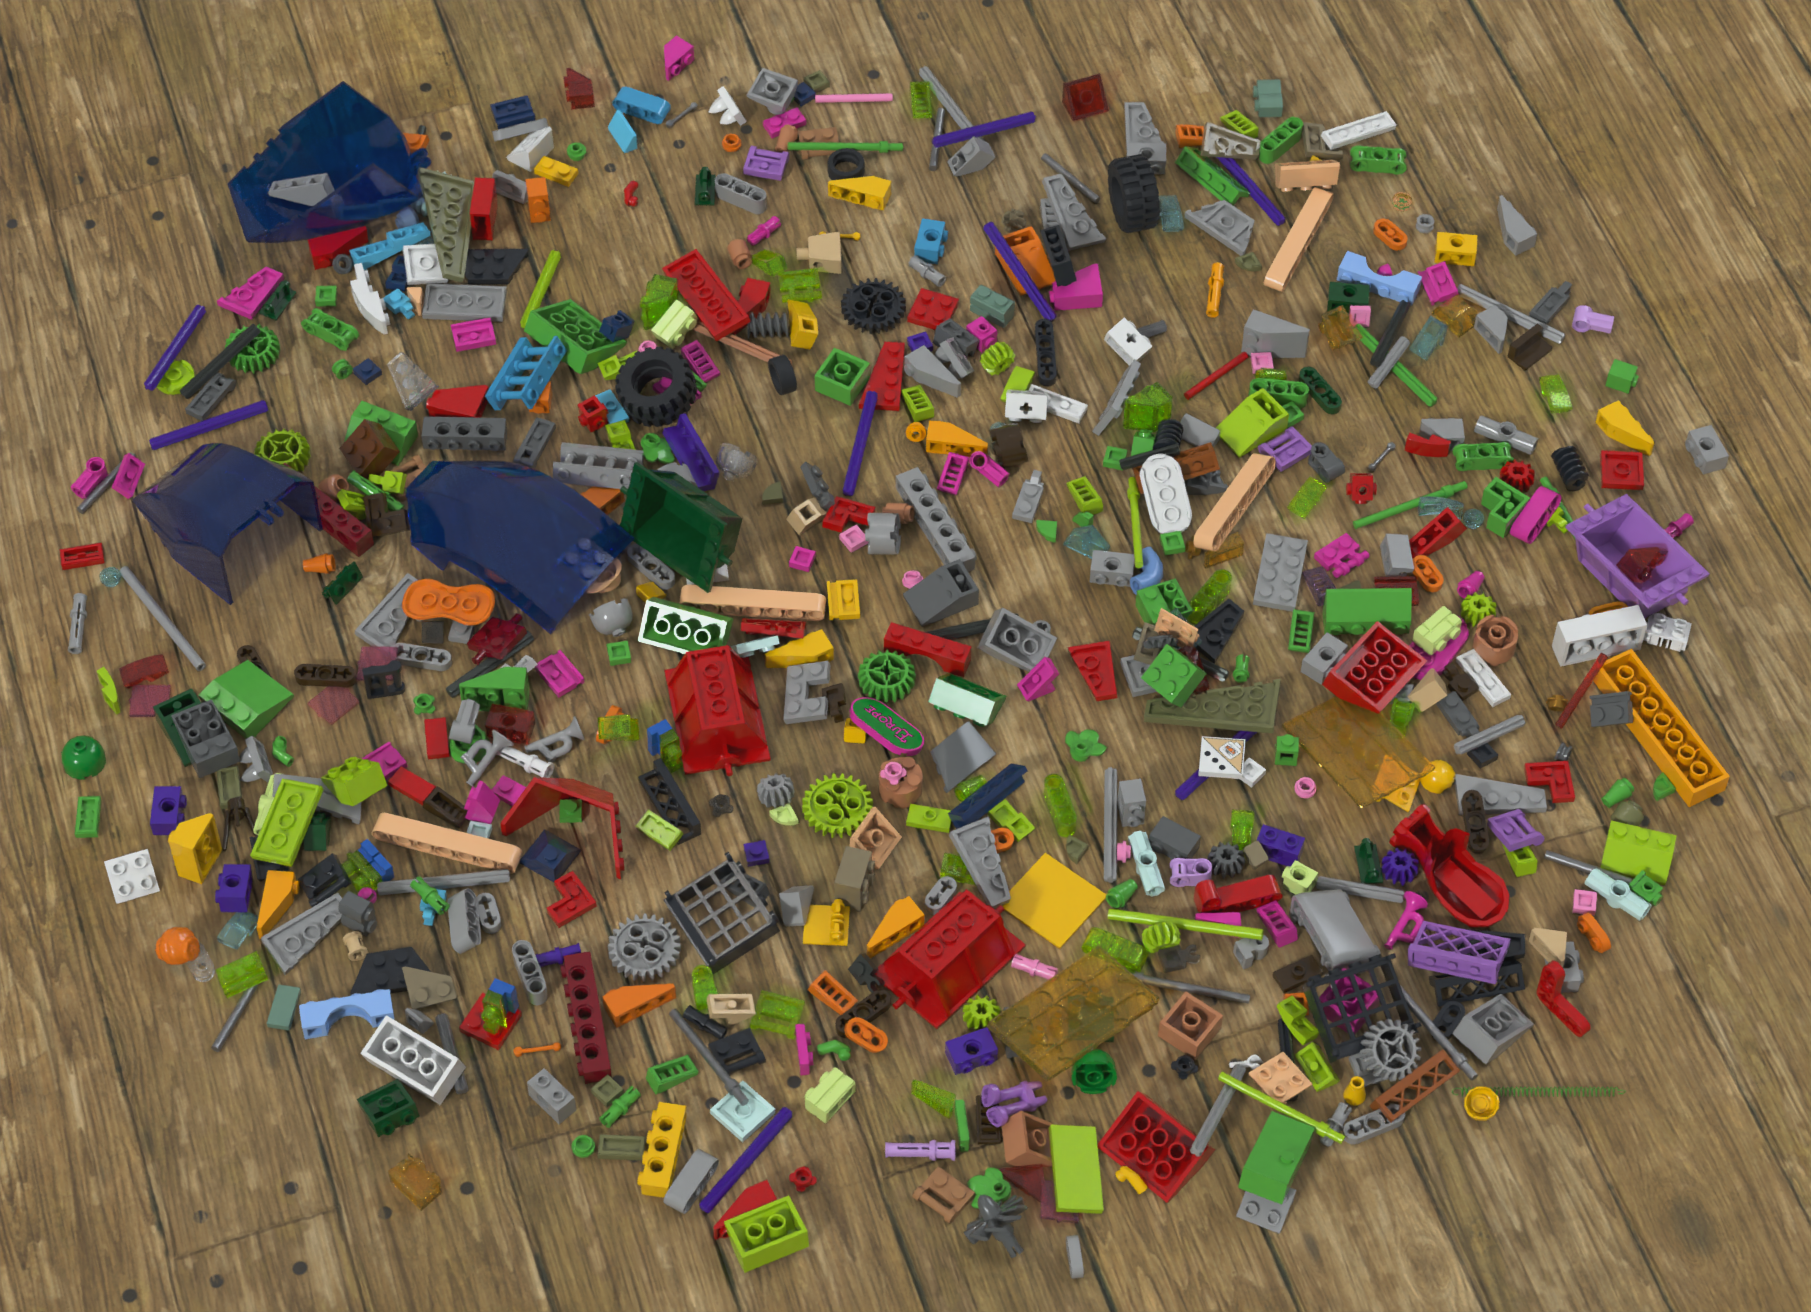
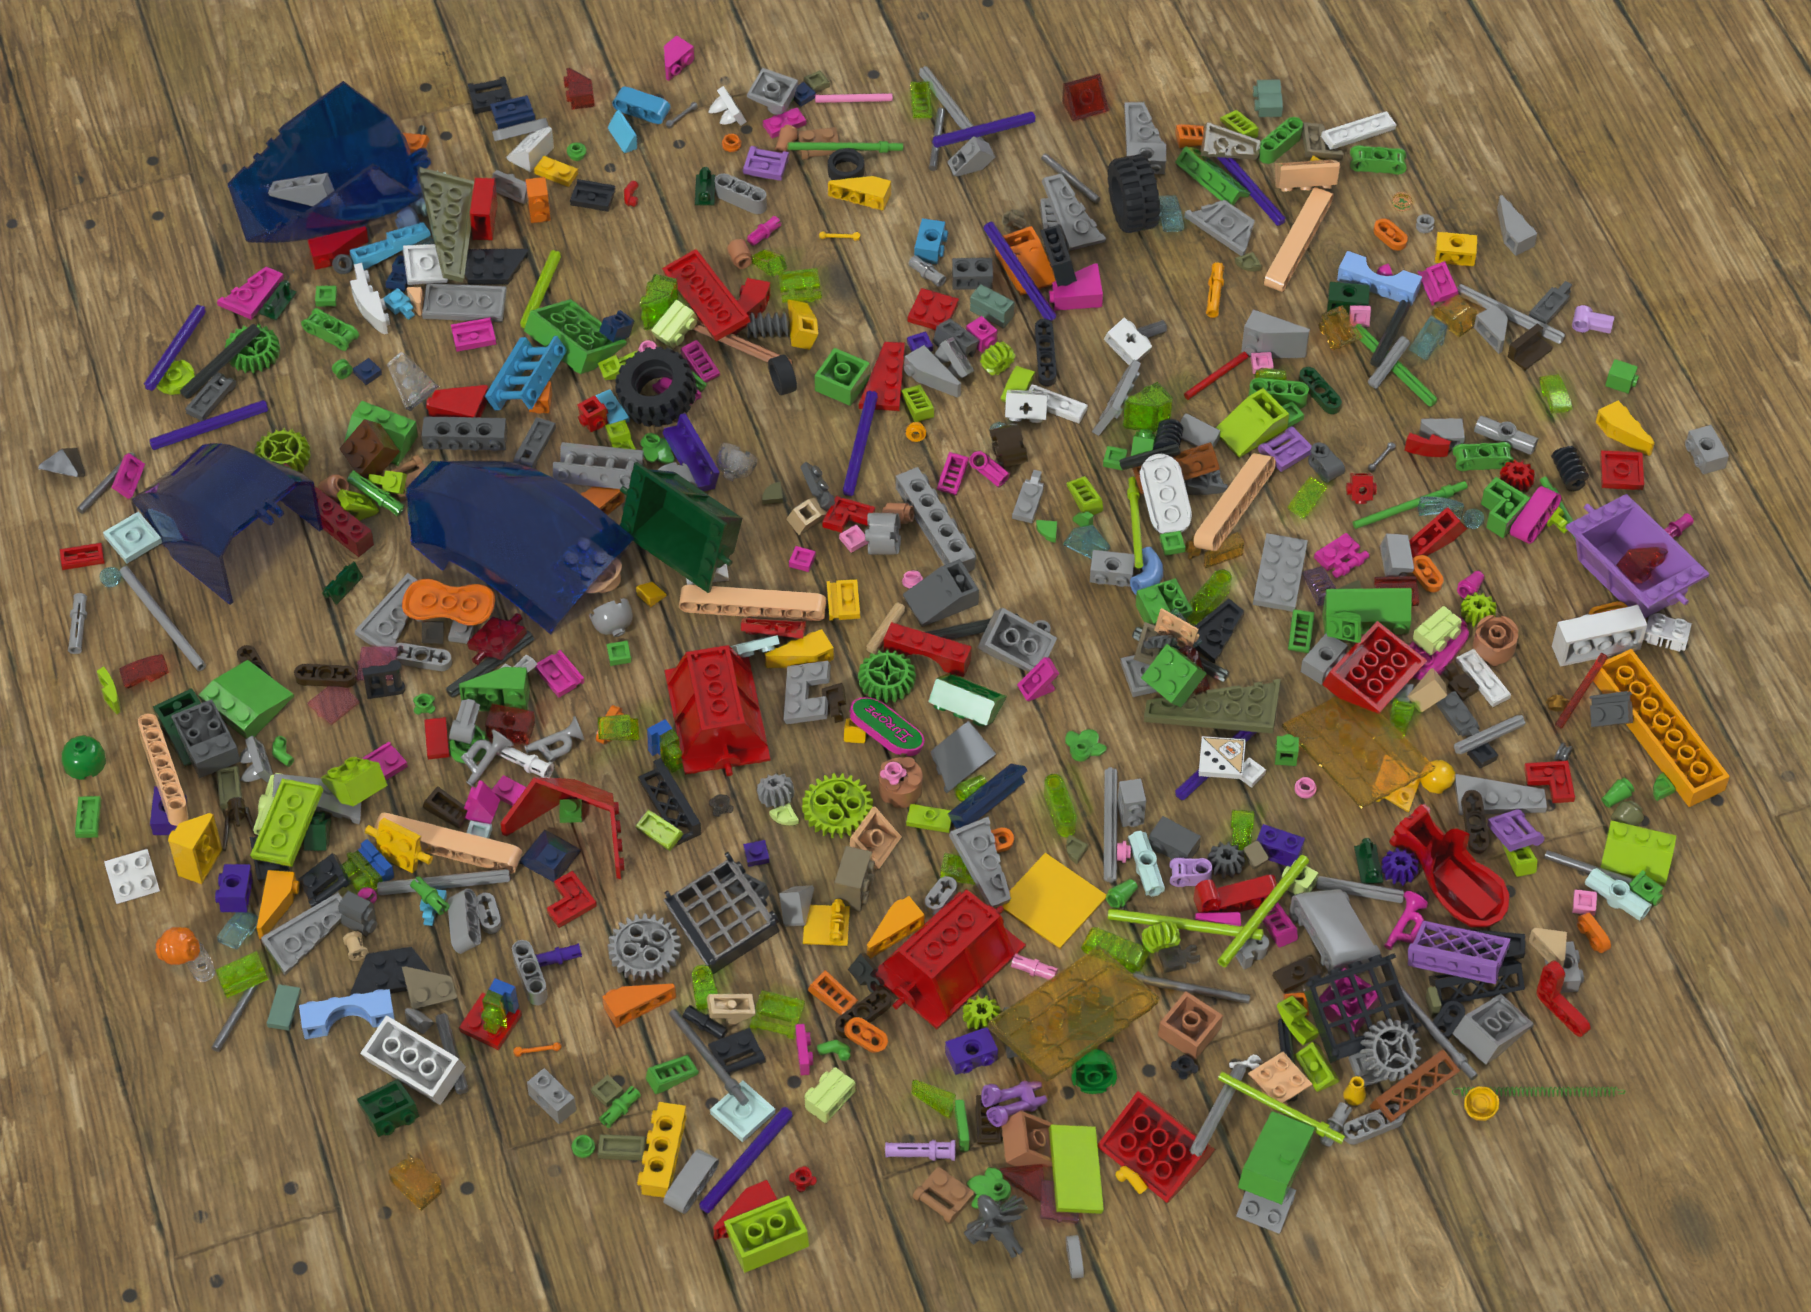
(66, 462): none -> slope
(90, 477): dark pink piece -> none
(132, 537): none -> light aqua plate
(145, 697): clear pink piece -> none
(163, 769): none -> light nougat beam
(321, 564): orange cone -> none
(380, 520): dark brown plate -> none
(398, 845): none -> yellow plate
(411, 785): red tile -> none
(482, 101): none -> black plate
(581, 966): dark red brick -> none
(592, 195): none -> black plate
(653, 575): light grey beam -> none
(682, 627): bright green slope -> none
(823, 252): tan torso -> none
(878, 638): none -> tan axle
(884, 313): black gear -> none
(946, 438): light orange slope -> none
(971, 273): none -> dark grey brick
(1006, 817): lime slope -> none
(1096, 668): red wing -> none
(1241, 671): bright green pin -> none
(1263, 911): none -> lime piece
(1344, 626): none -> bright green slope
(1433, 1001): none -> olive tile

